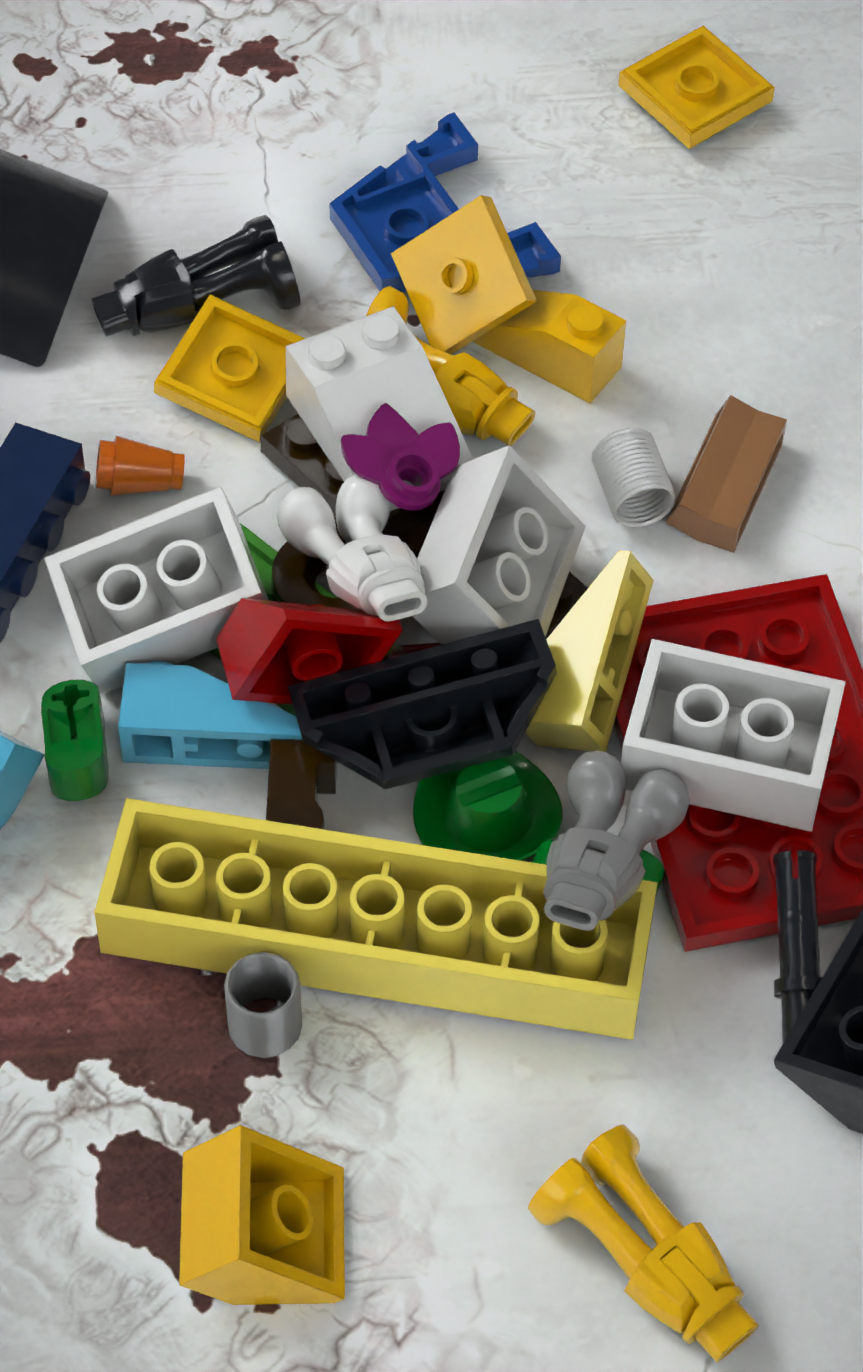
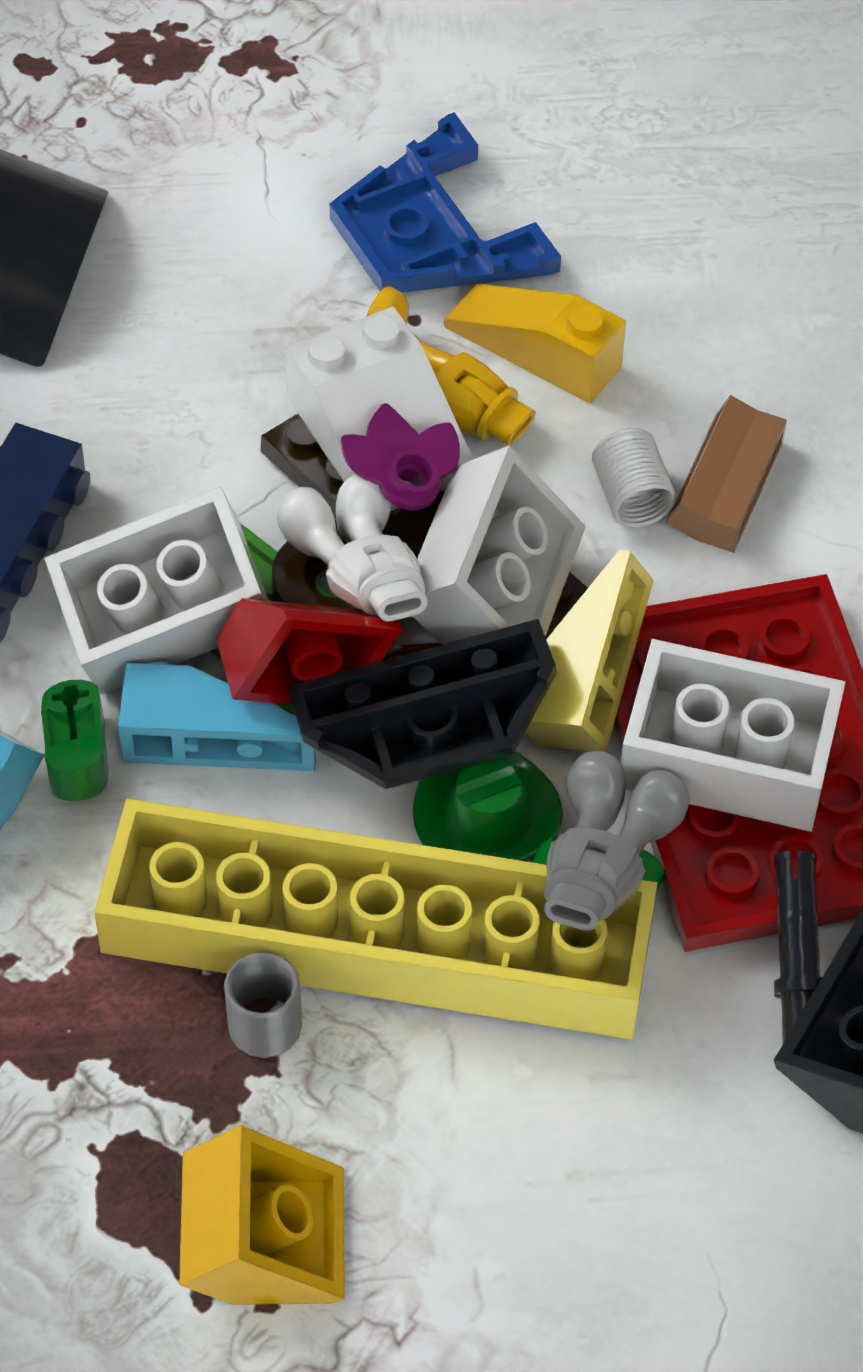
(137, 468): orange cone -> none
(173, 290): black piece -> none
(229, 368): yellow plate -> none
(295, 781): dark brown leg -> none
(463, 276): yellow plate -> none
(676, 1281): yellow piece -> none
(696, 86): yellow plate -> none

